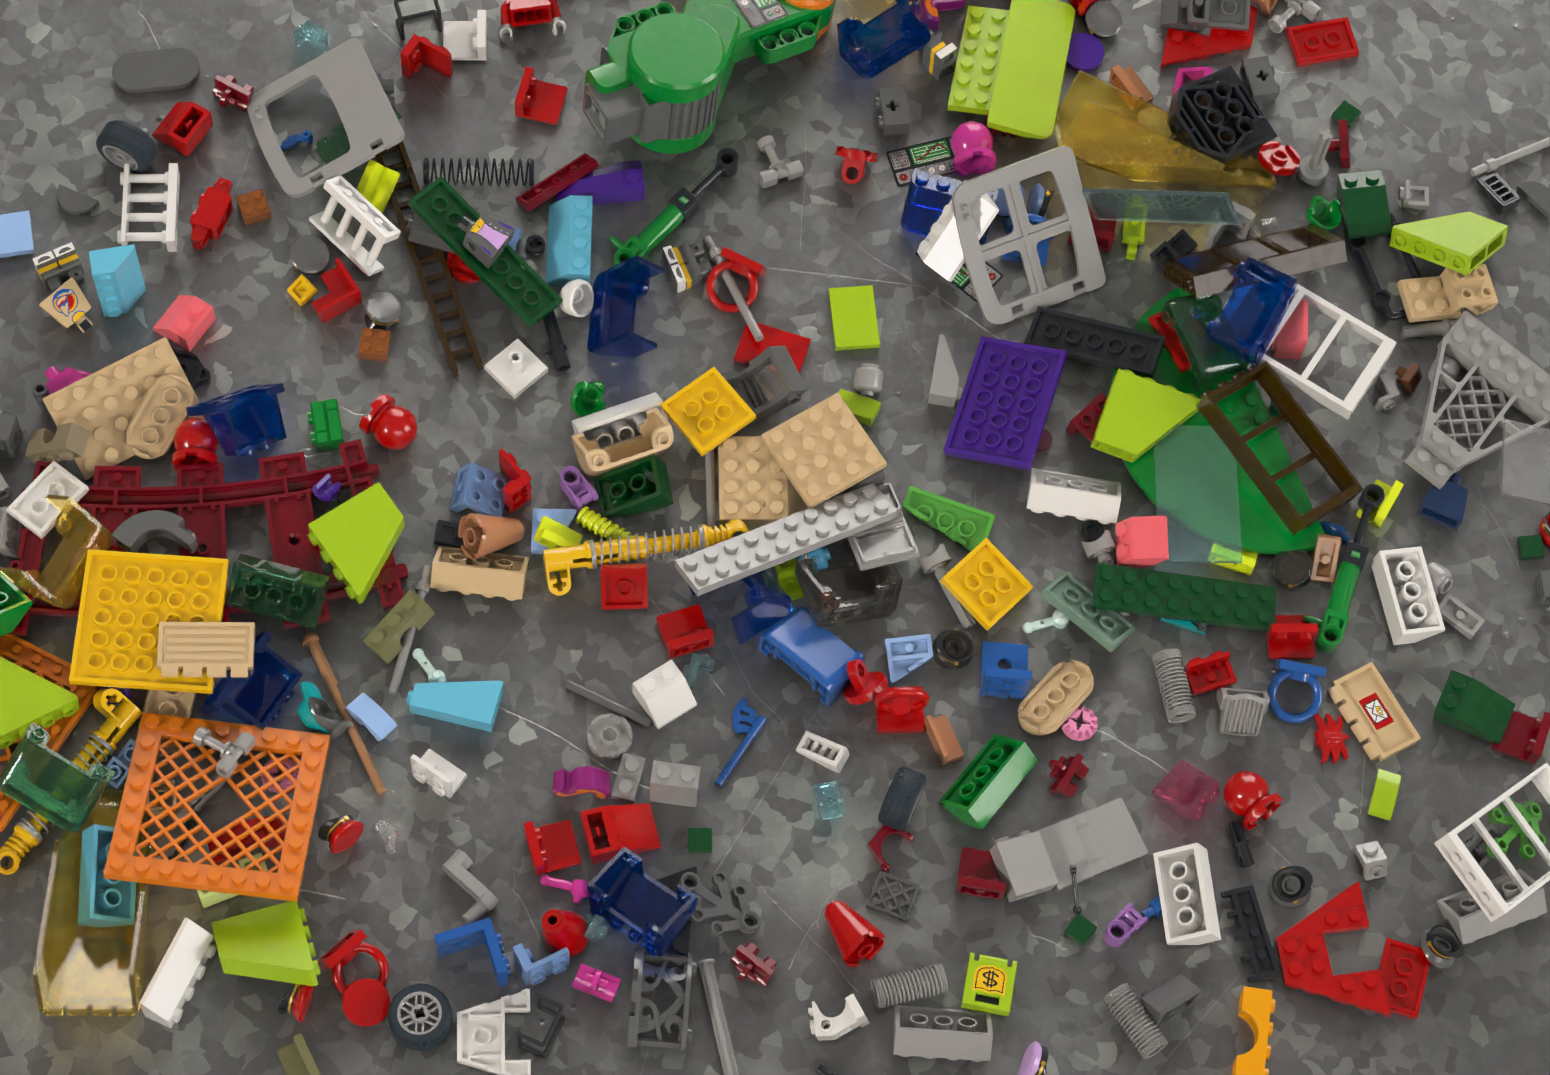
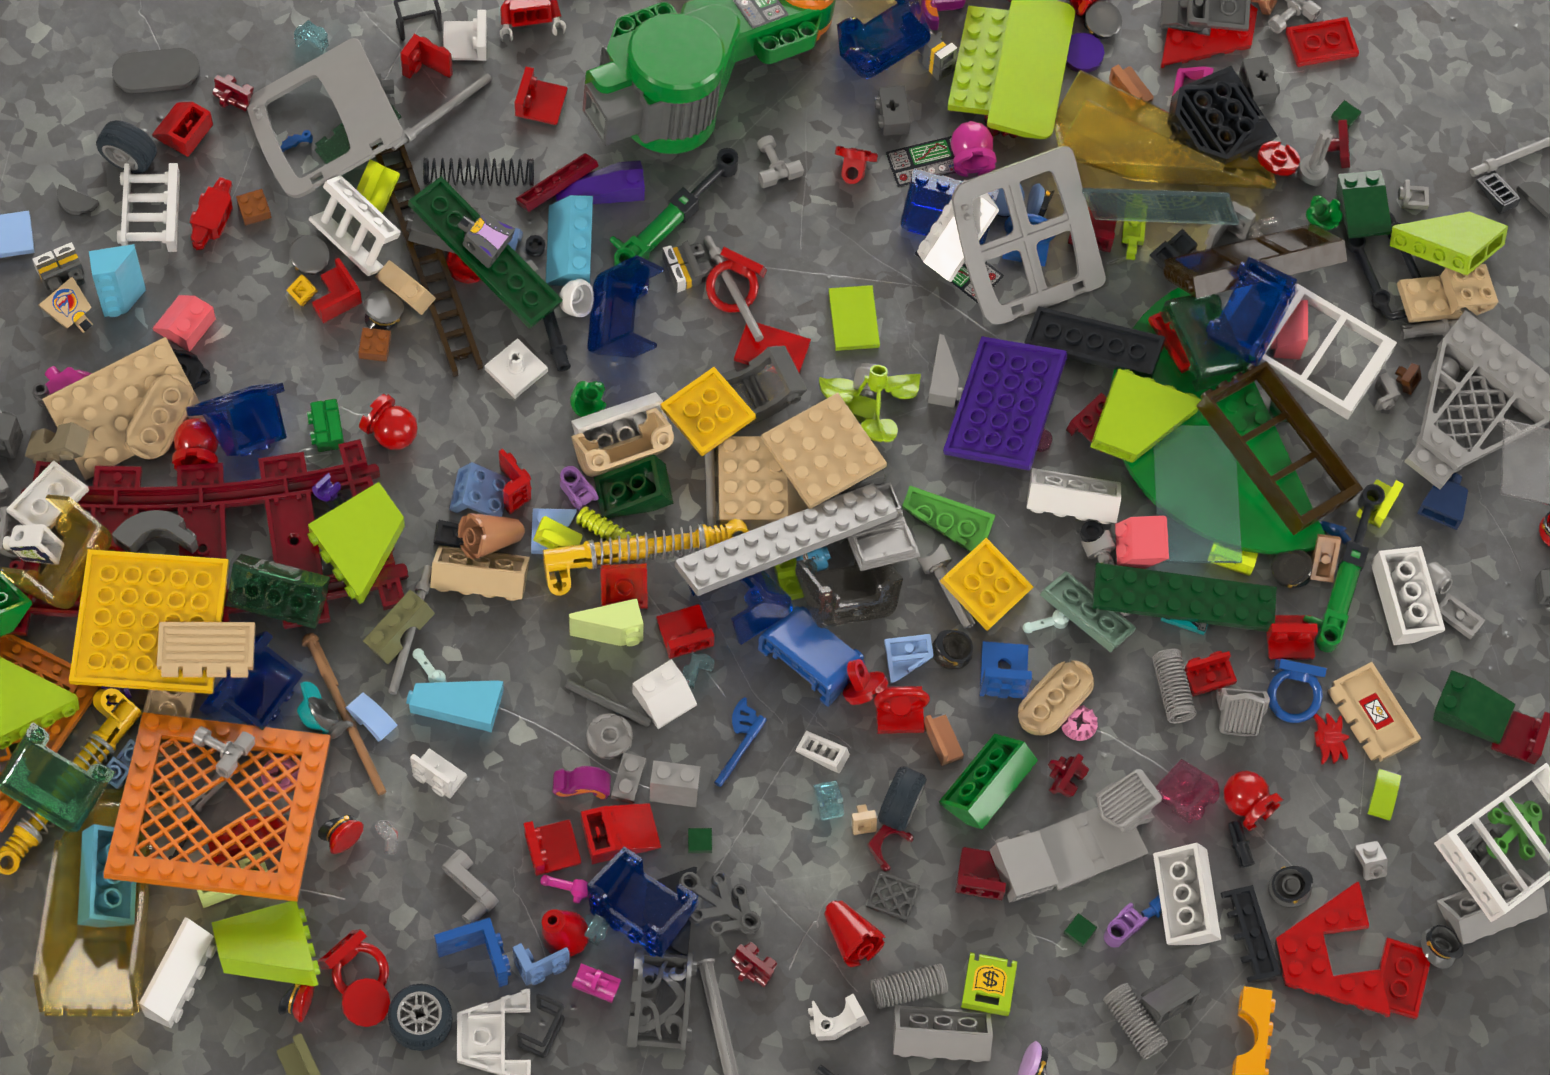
(34, 544): none -> white torso
(405, 287): none -> tan slope
(410, 133): none -> light grey bar
(610, 624): none -> yellowish green slope
(864, 820): none -> tan tile
(900, 386): none -> lime plant
(1077, 908): black hinge -> none
(1128, 801): none -> light grey piece
(1530, 547): dark green tile -> none

